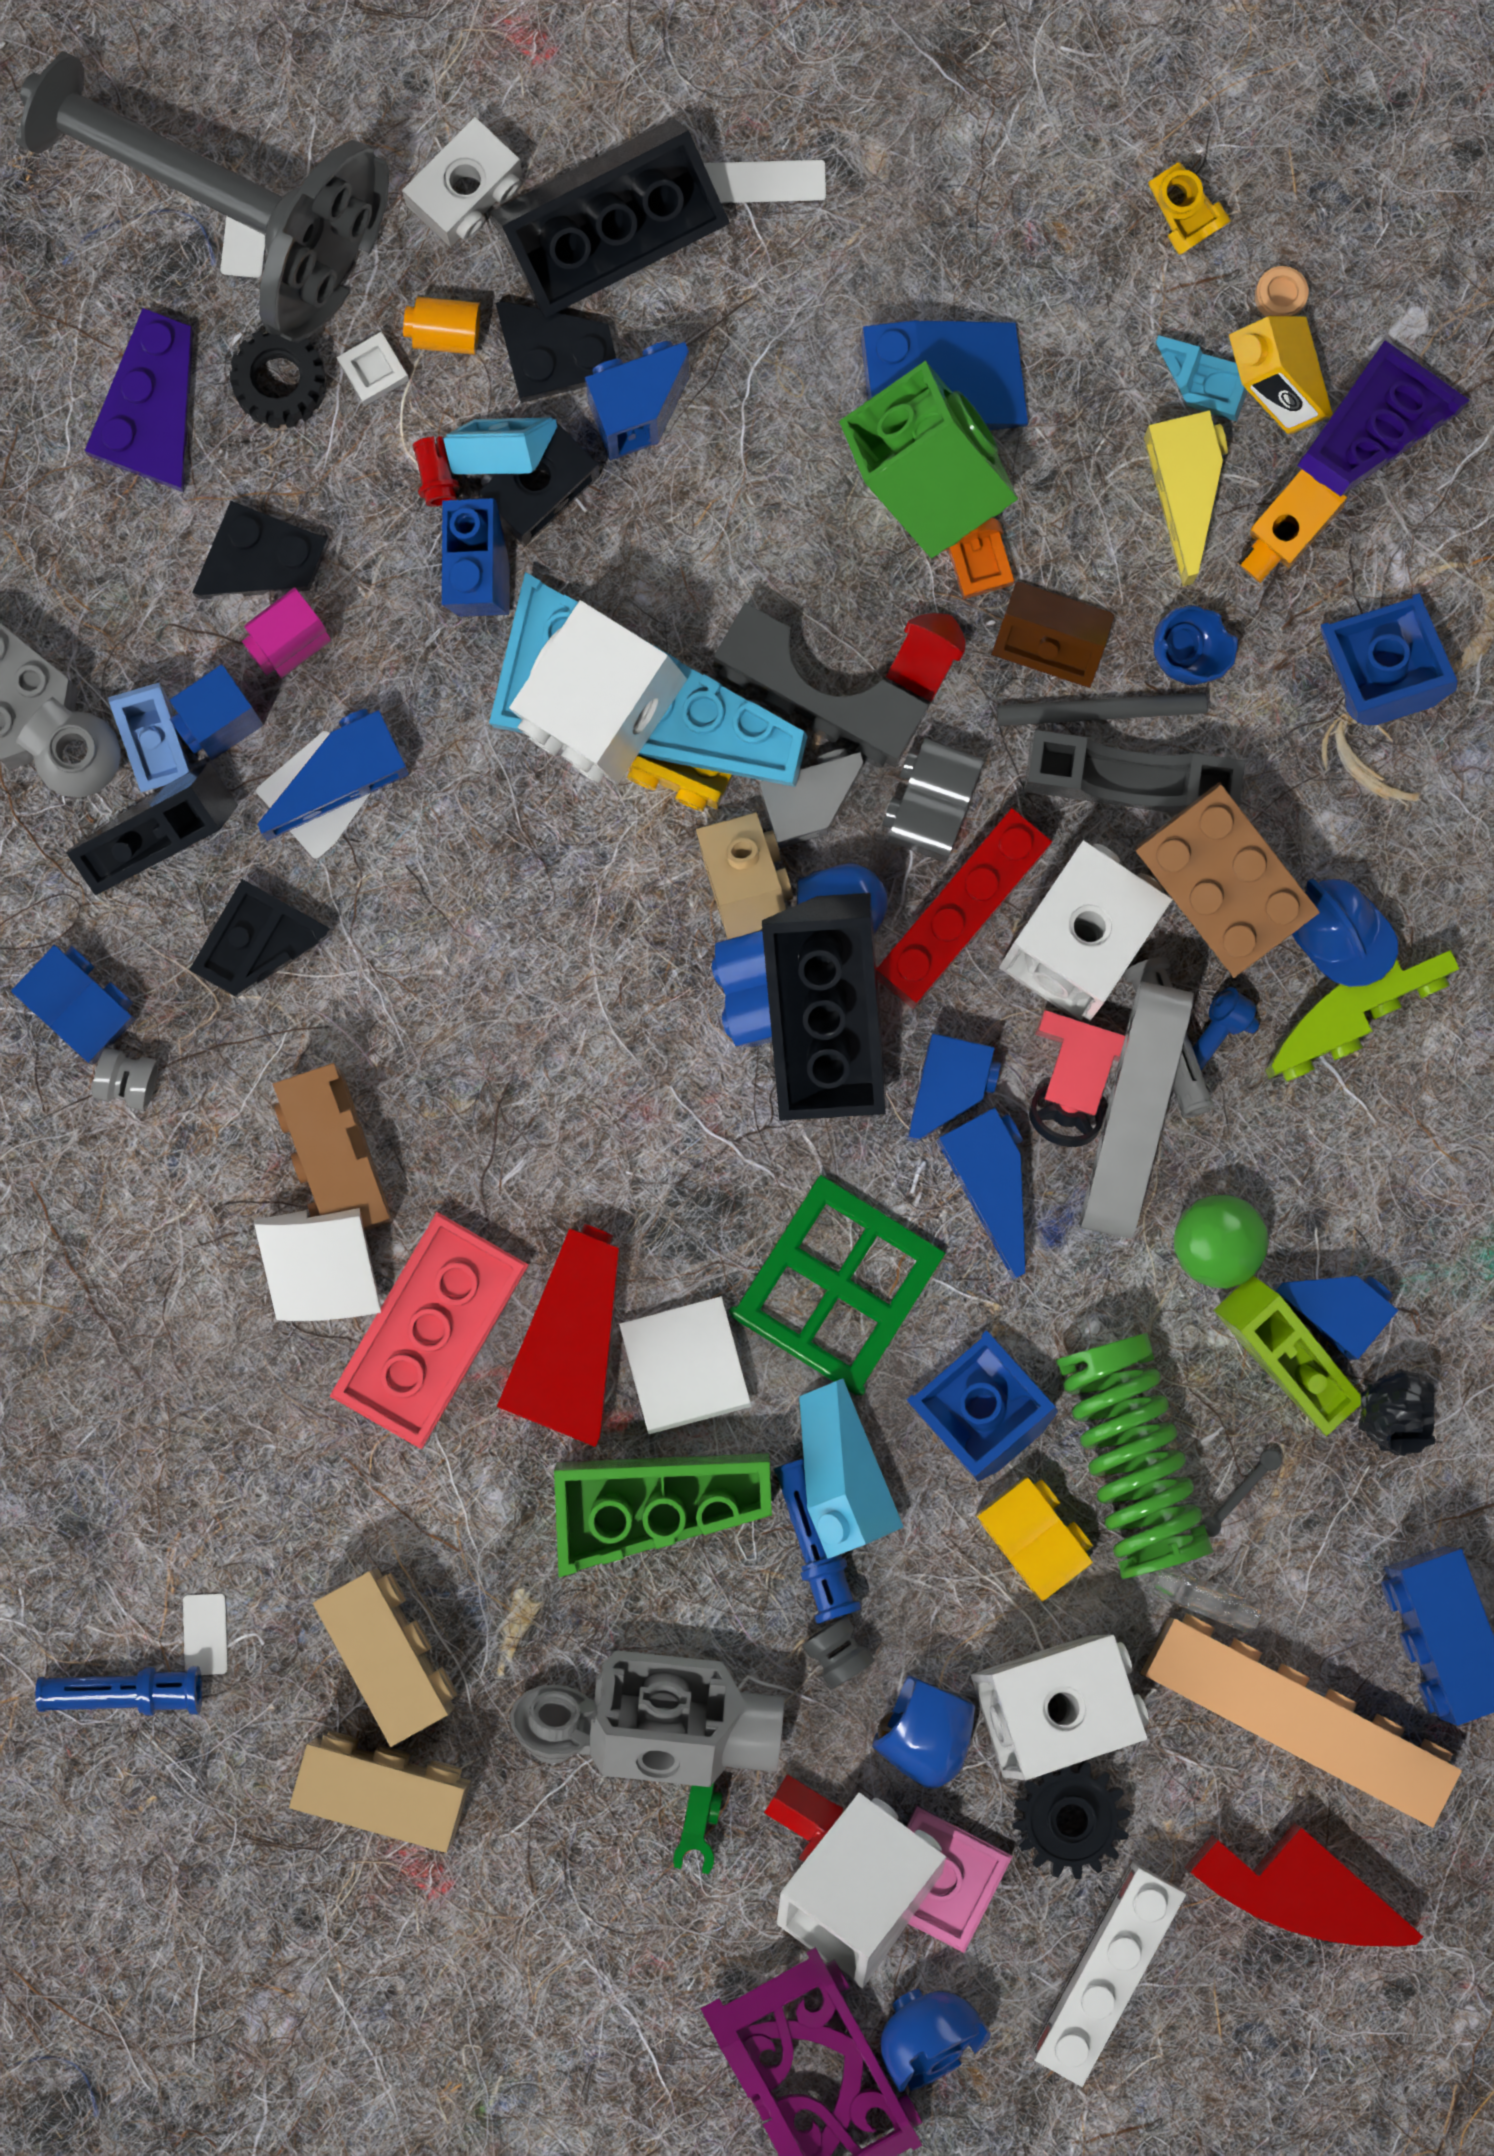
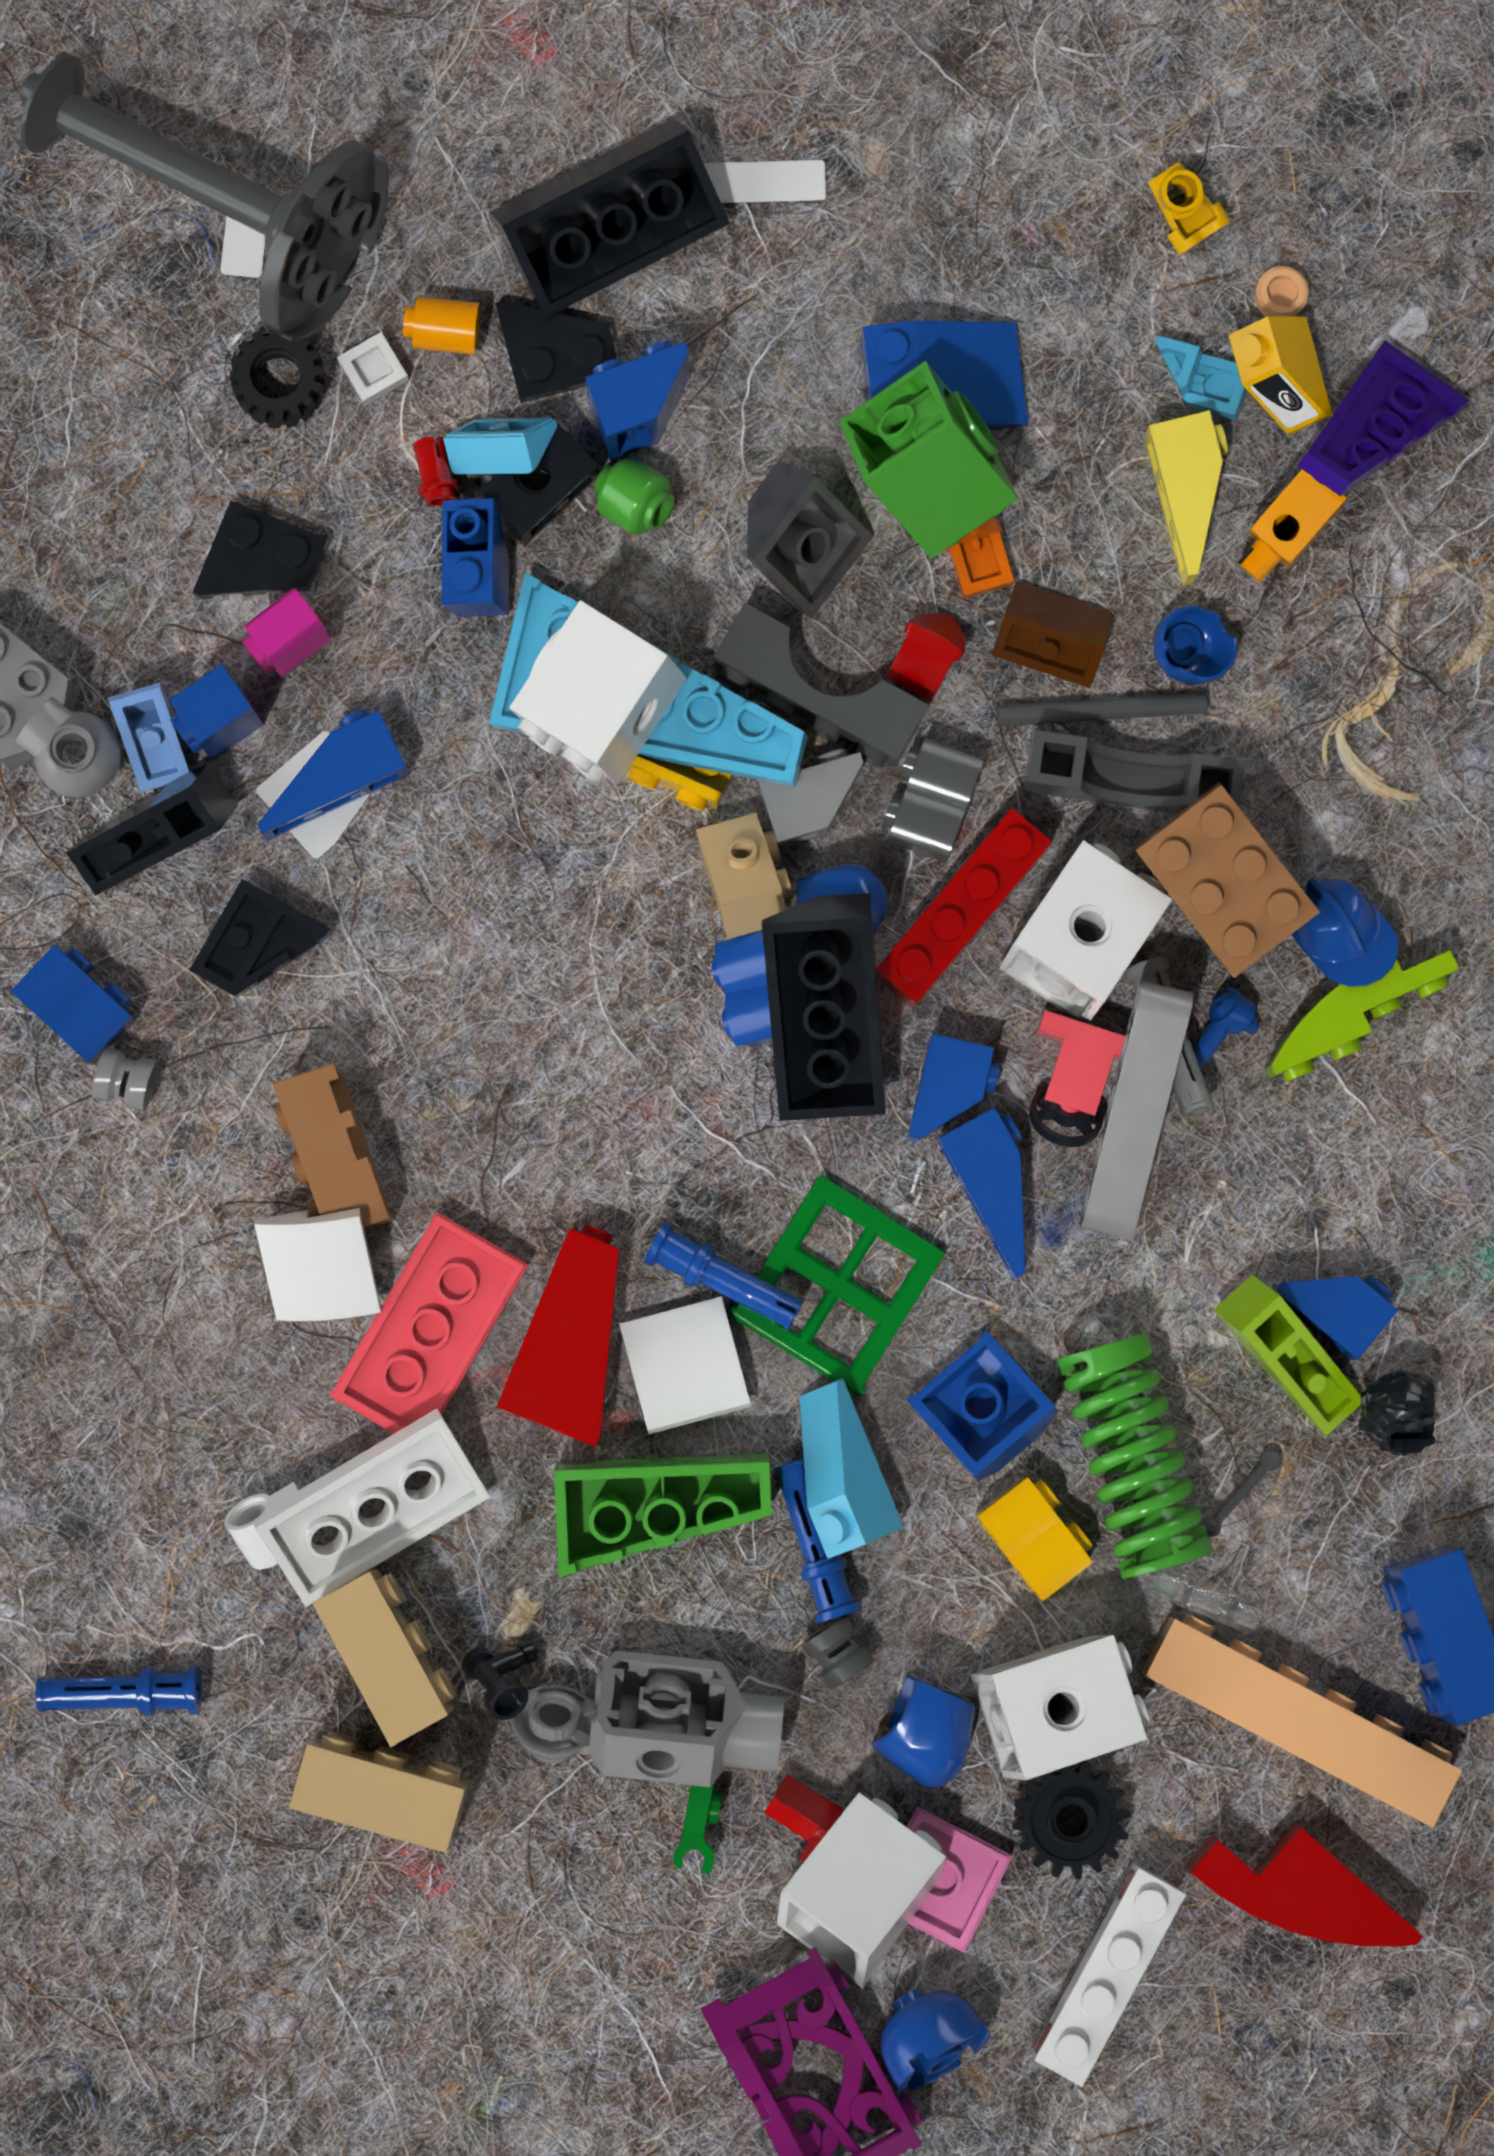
(147, 404): dark purple wing -> none
(205, 1633): white sticker -> none
(282, 1525): none -> white hinge
(473, 154): white brick -> none
(505, 1695): none -> black piece
(634, 496): none -> bright green head
(700, 1265): none -> blue pin
(802, 536): none -> flat silver slope
(1221, 1241): bright green piece -> none
(1389, 662): blue slope -> none

